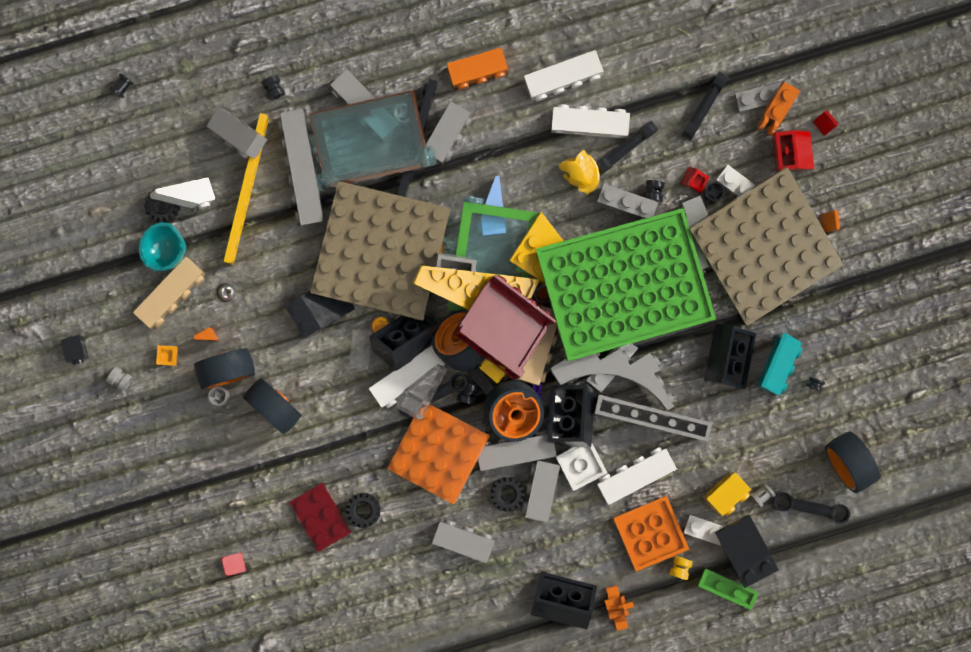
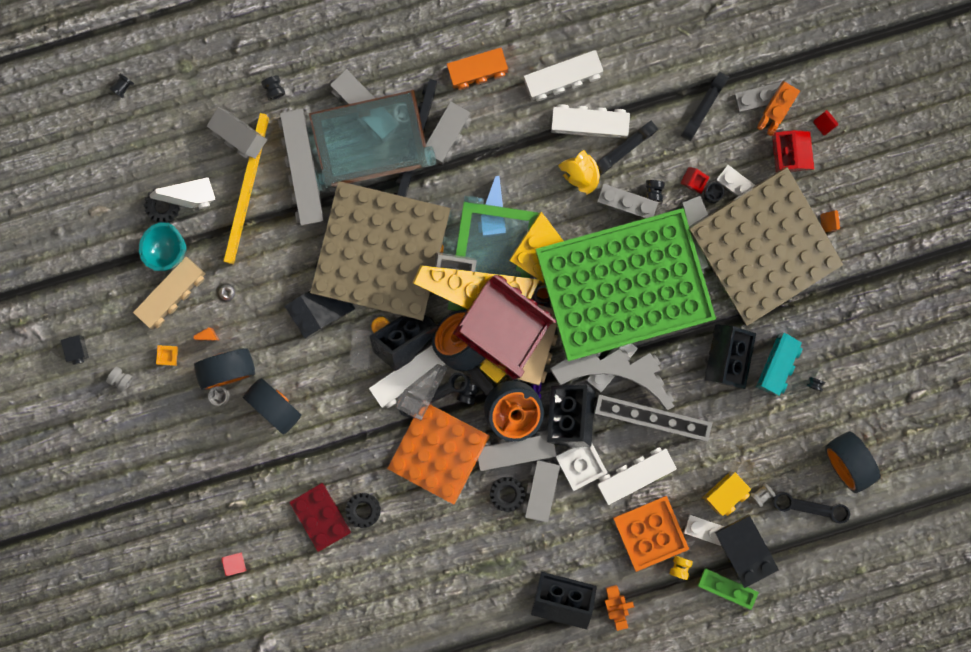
(463, 540): light grey brick -> none

